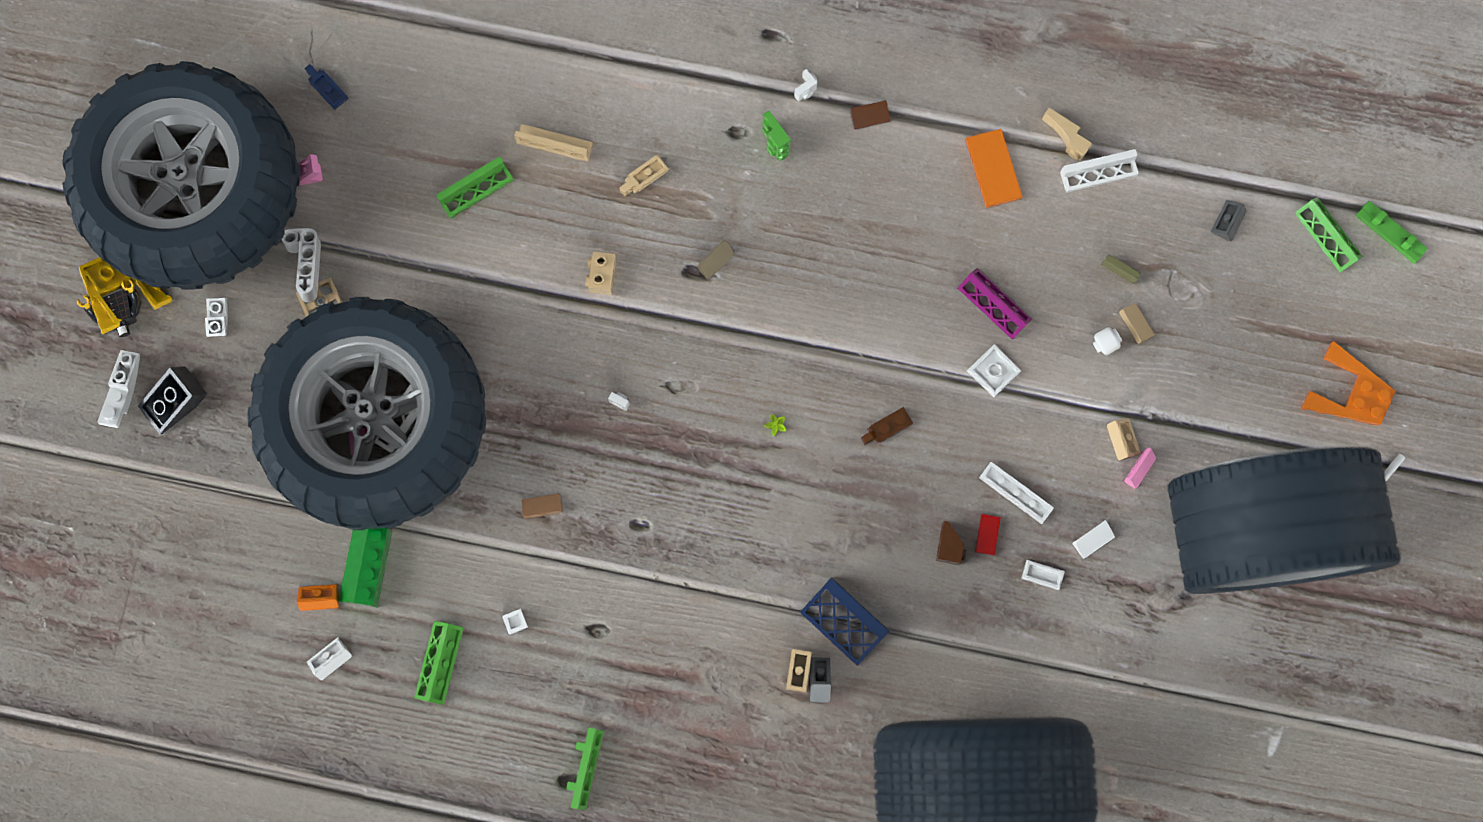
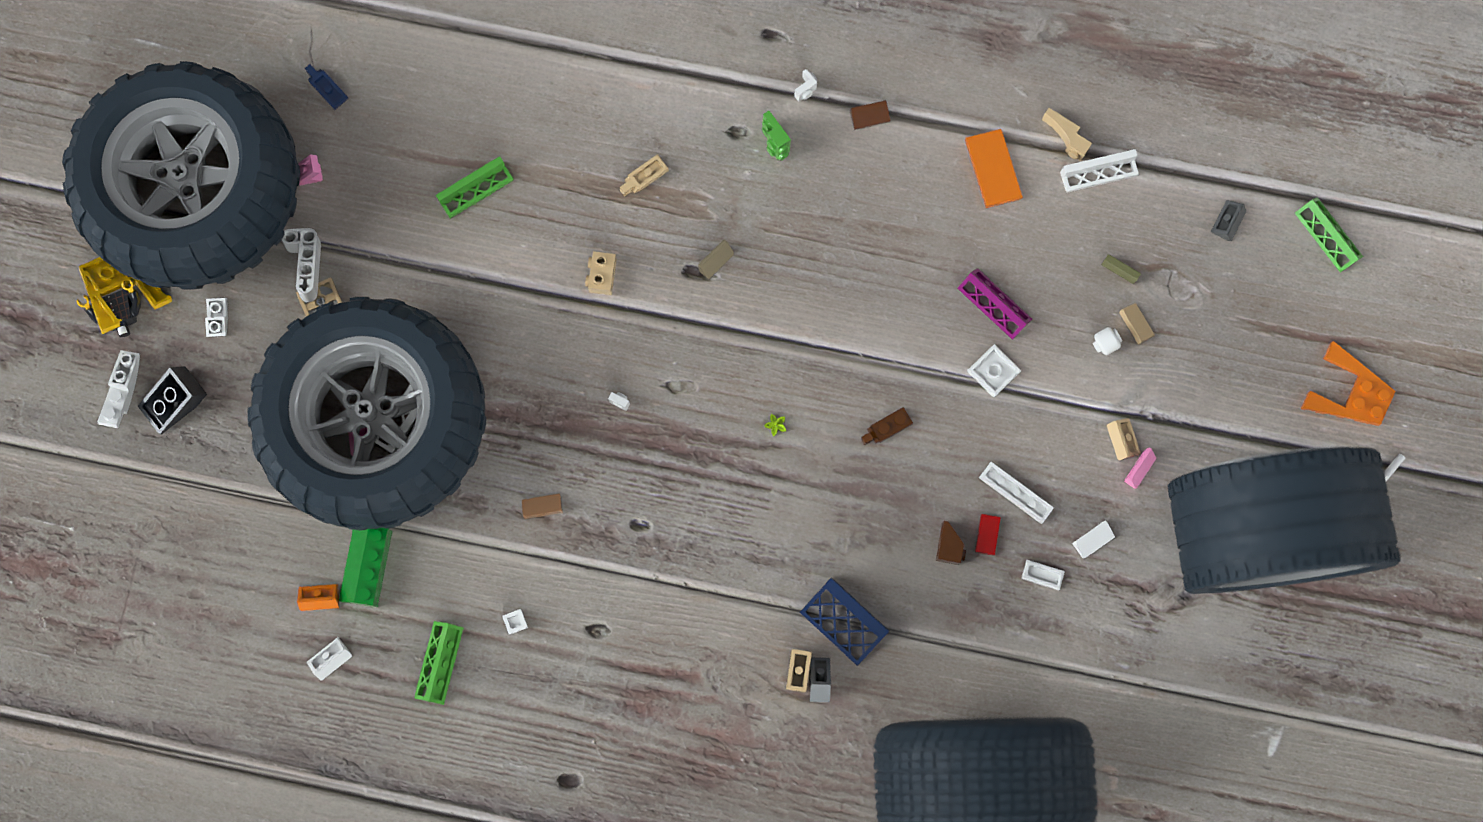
(554, 142): tan fence -> none
(587, 768): bright green hinge -> none
(1391, 232): bright green hinge -> none

